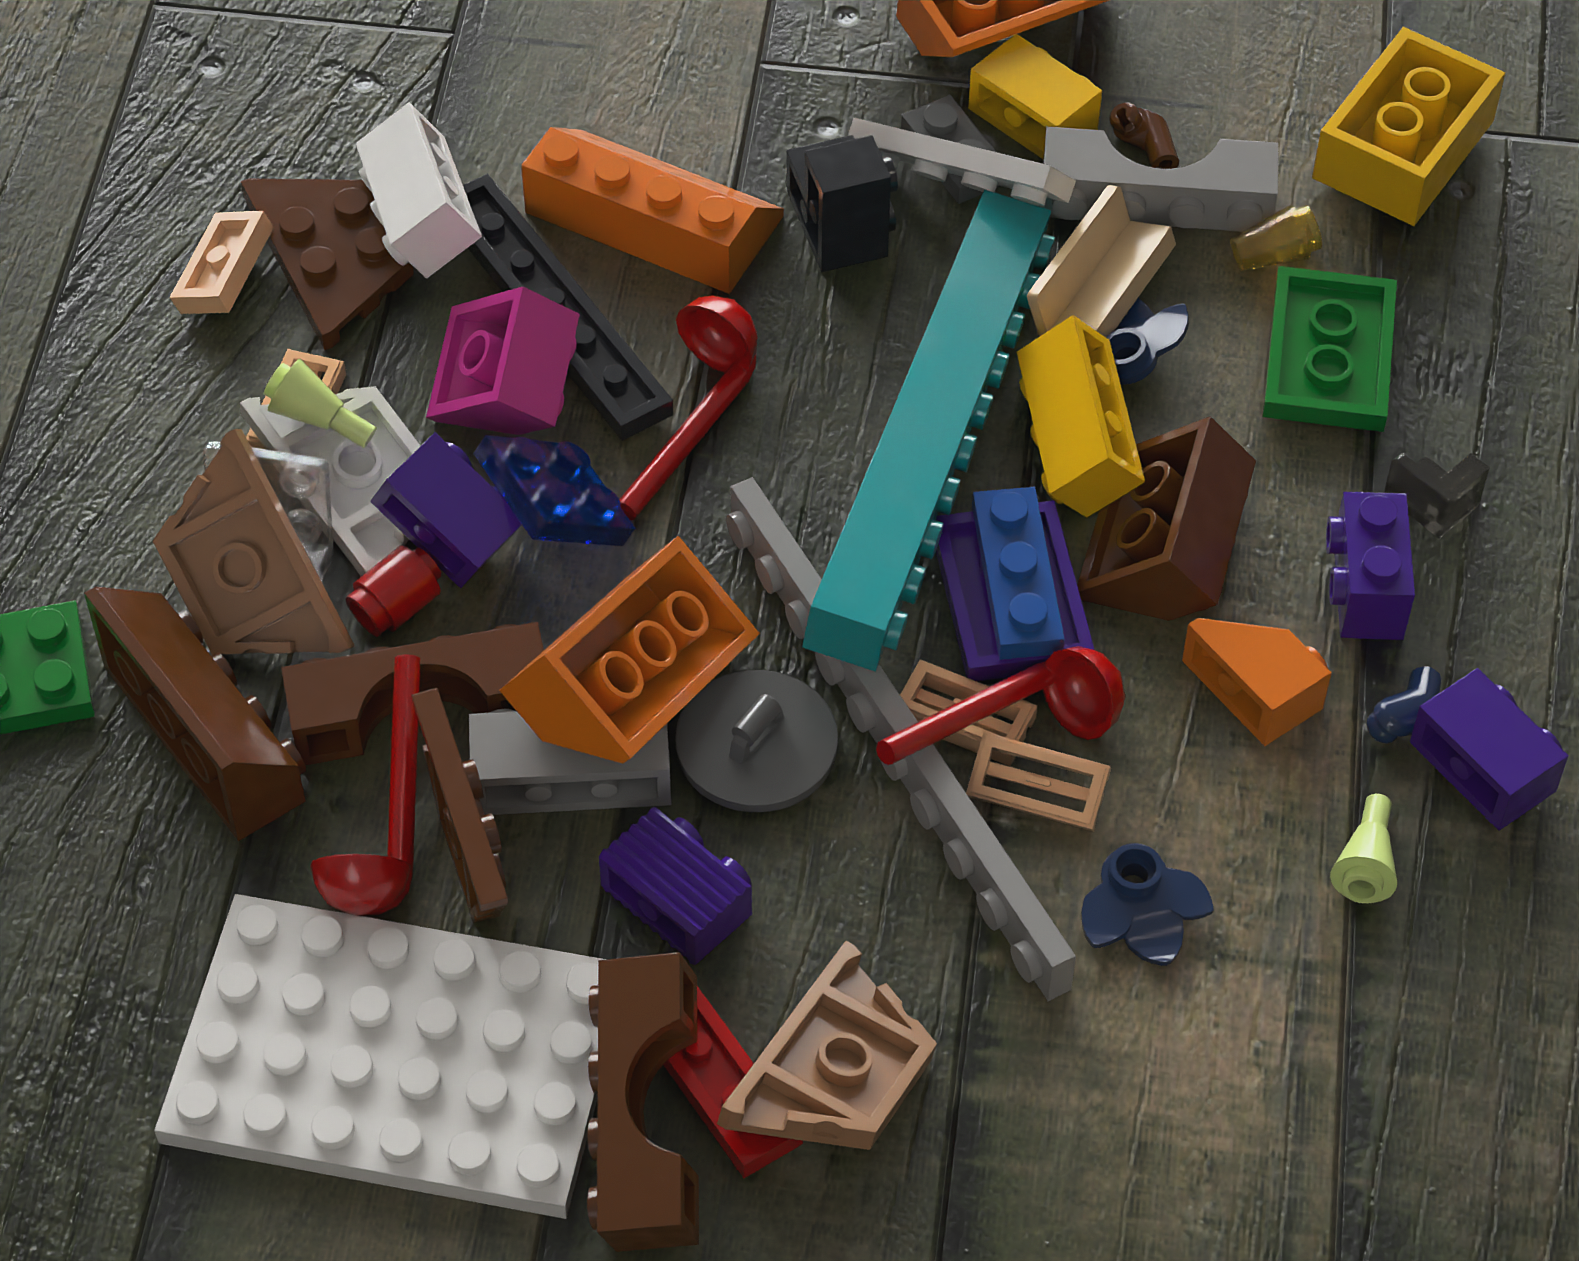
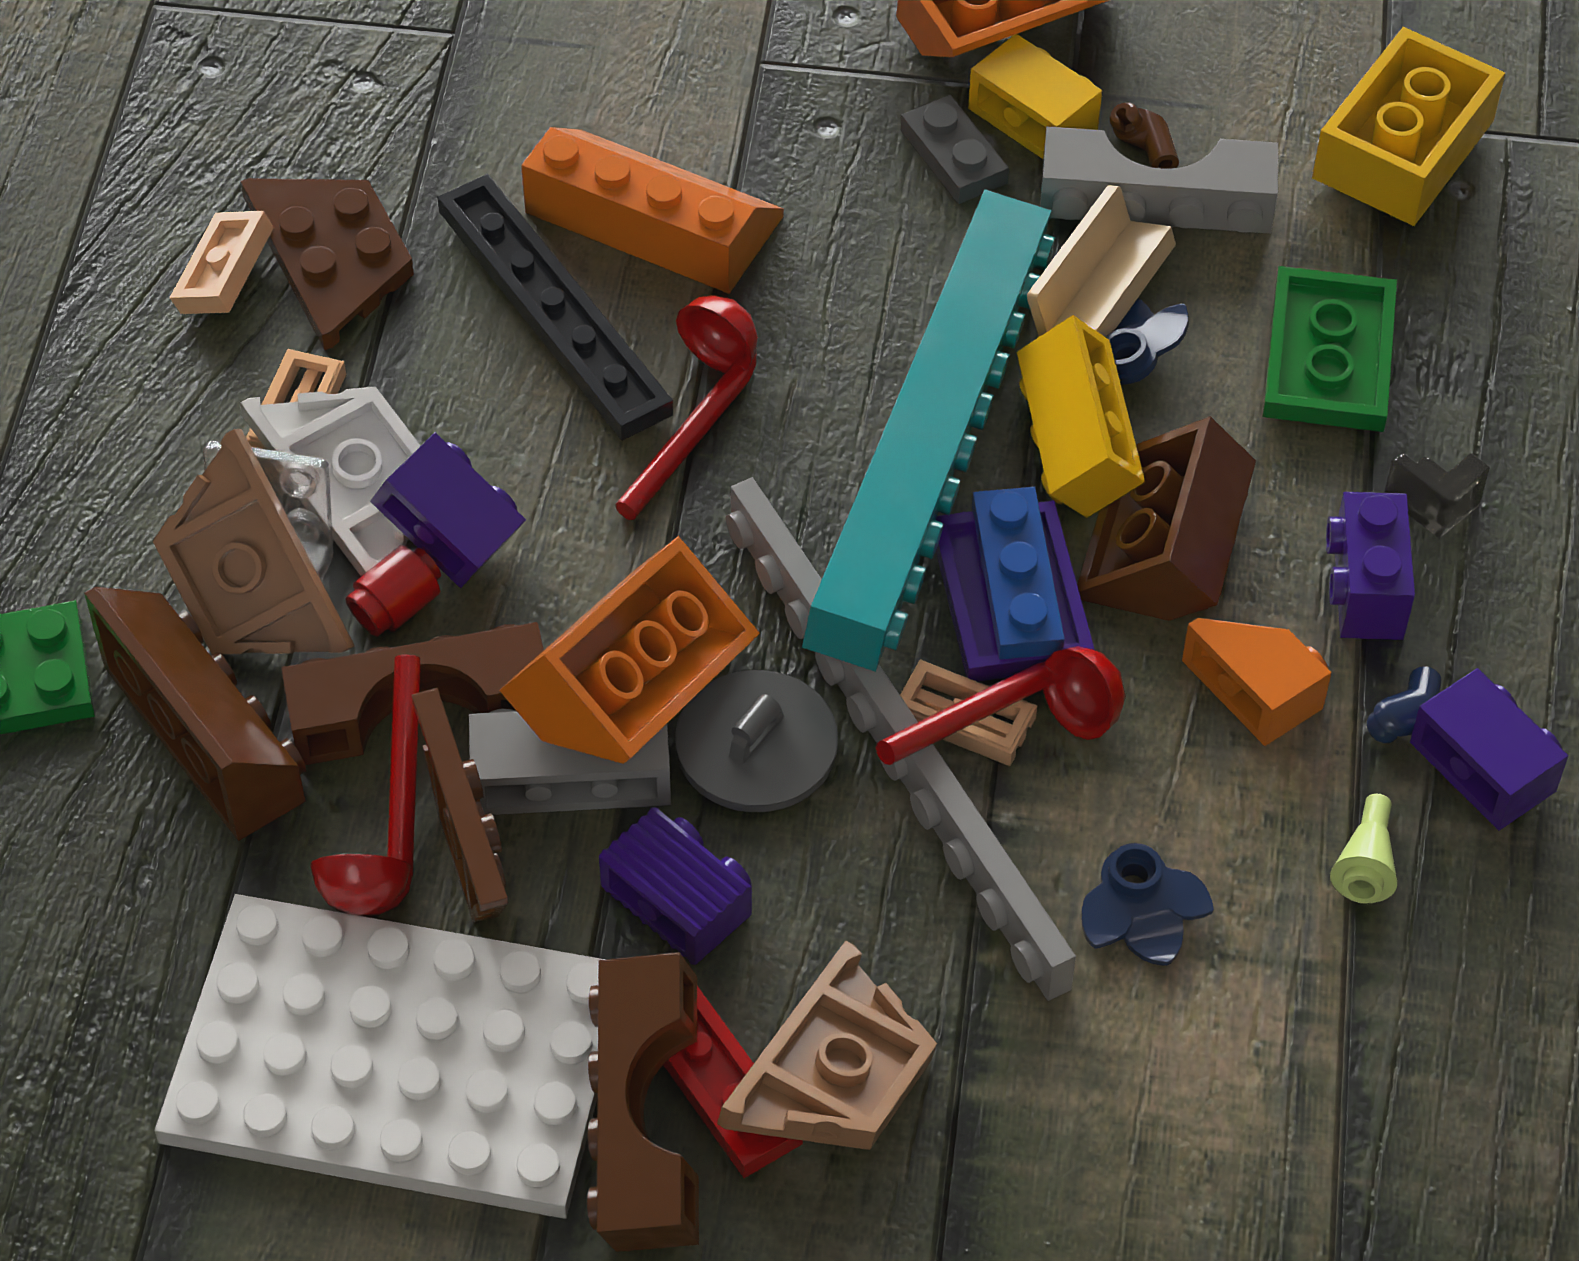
(304, 397): yellowish green cone -> none
(416, 192): white brick -> none
(504, 363): dark pink slope -> none
(554, 491): clear blue plate -> none
(843, 199): black brick -> none
(979, 167): white plate -> none
(1092, 796): light nougat tile -> none
(1278, 239): clear yellow cone -> none

